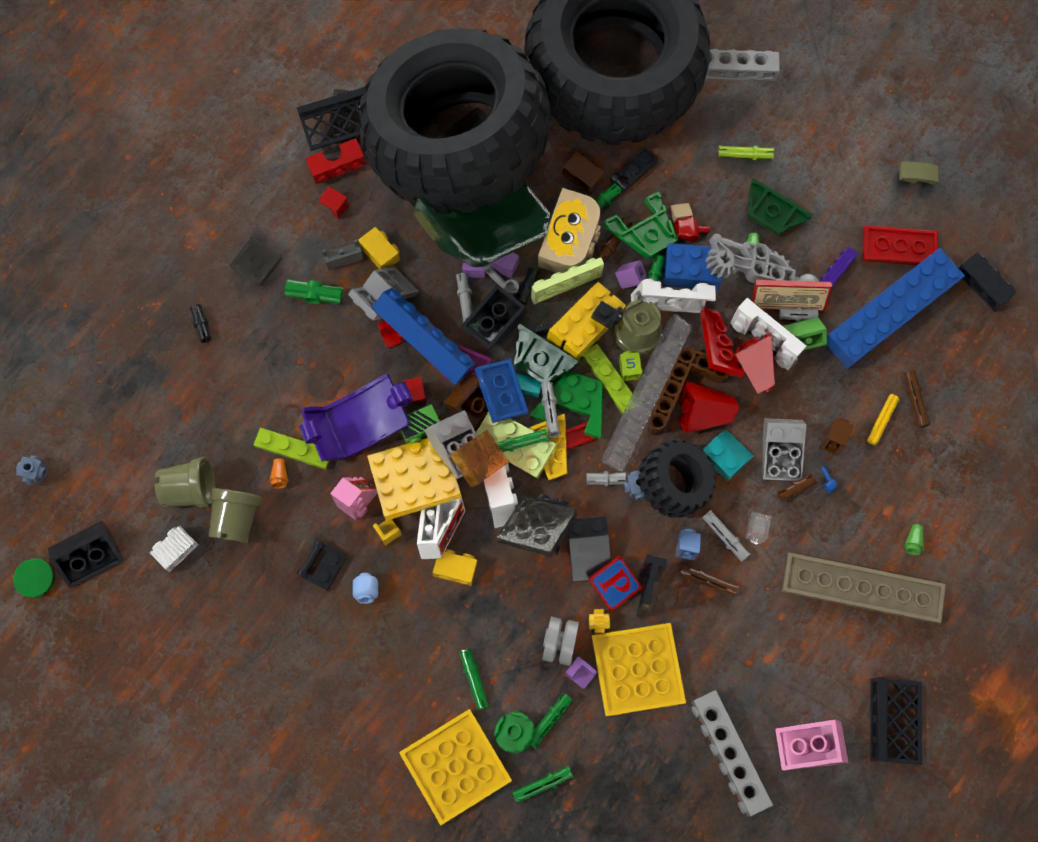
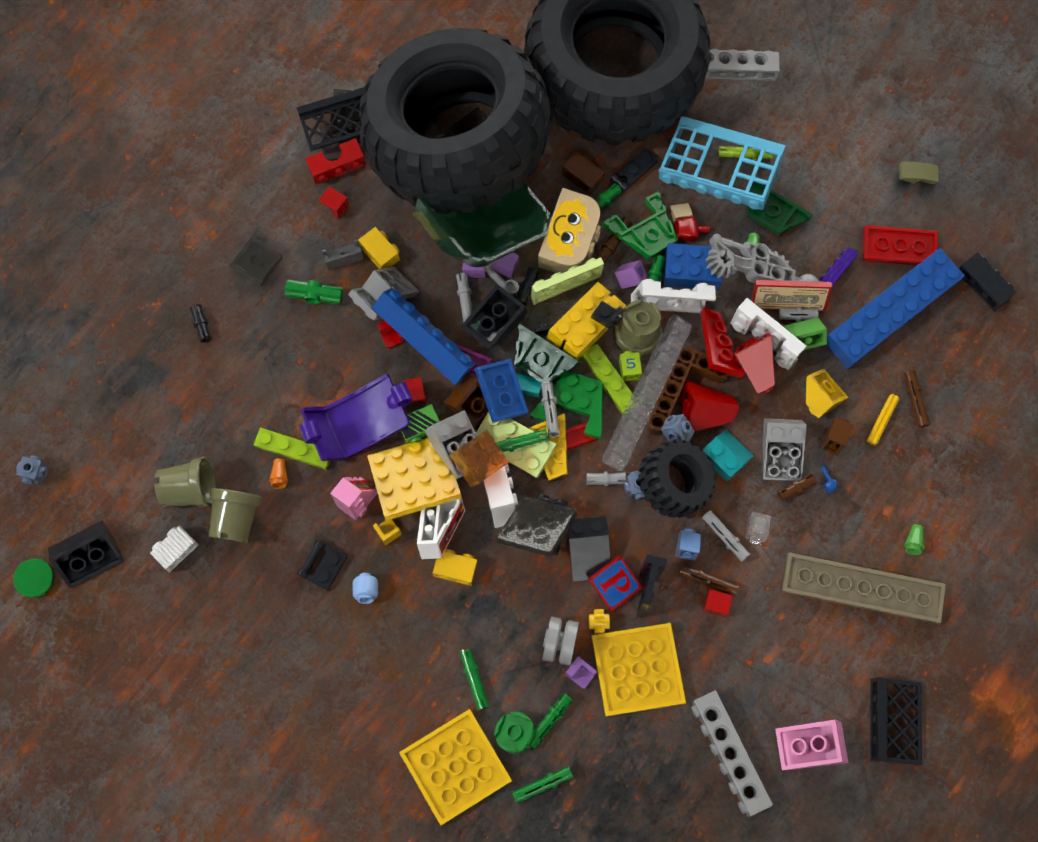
(677, 428): none -> sand blue brick
(713, 188): none -> medium azure window
(718, 603): none -> red panel
(823, 393): none -> yellow slope

